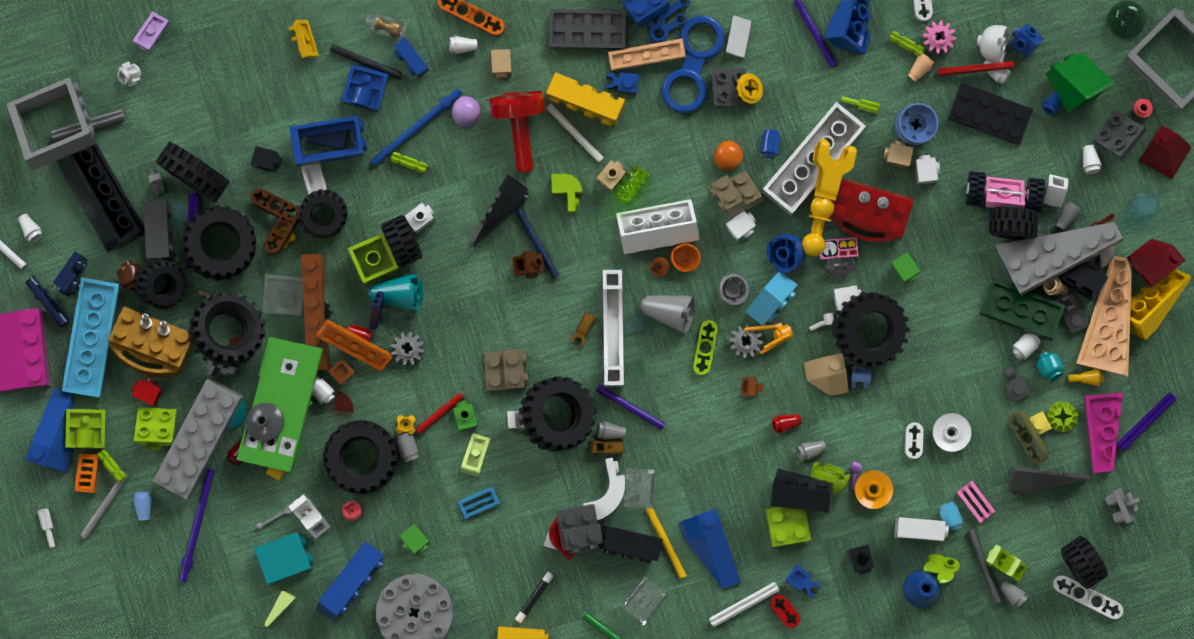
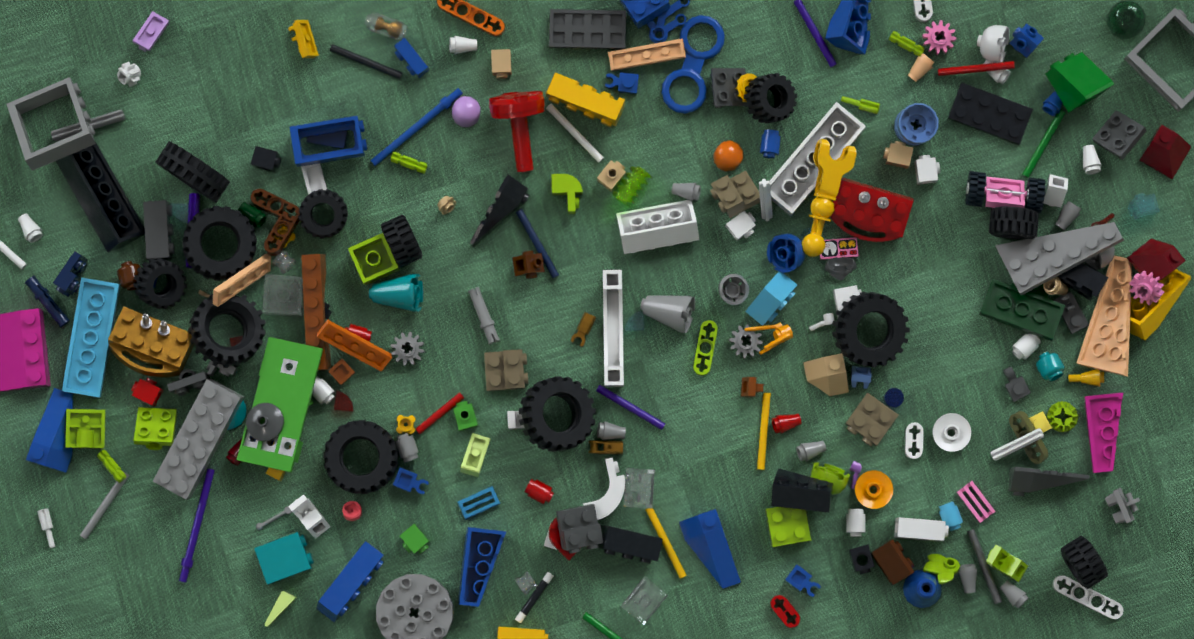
(92, 488): orange slope -> none
(142, 504): light blue cone -> none
(156, 182): light grey hinge -> none
(183, 385): none -> dark grey plate
(241, 280): none -> light nougat tile
(256, 216): none -> dark green cone
(283, 262): none -> clear wheel
(365, 88): blue plate -> none
(376, 312): dark blue tile -> none
(407, 480): none -> blue plate
(420, 217): white brick -> none
(446, 205): none -> tan plate
(478, 562): none -> blue wedge
(484, 316): none -> light grey pin
(526, 583): none -> clear wheel
(539, 491): none -> red brick
(659, 267): dark orange tile -> none
(685, 257): orange hair -> none
(687, 190): none -> light grey cone
(738, 37): white slope -> none
(744, 604): white axle -> none
(763, 431): none -> yellow bar
(765, 200): none -> white axle
(783, 98): none -> black tyre
(855, 522): none -> white brick
(871, 420): none -> dark tan plate
(892, 561): none -> reddish brown slope
(893, 397): none -> clear blue tile
(905, 268): bright green brick -> none
(968, 577): none -> light grey cone
(1017, 444): none -> white axle
(1043, 144): none -> green bar
(1138, 112): coral plate -> none
(1146, 287): none -> bright pink gear
(1146, 421): dark purple axle -> none

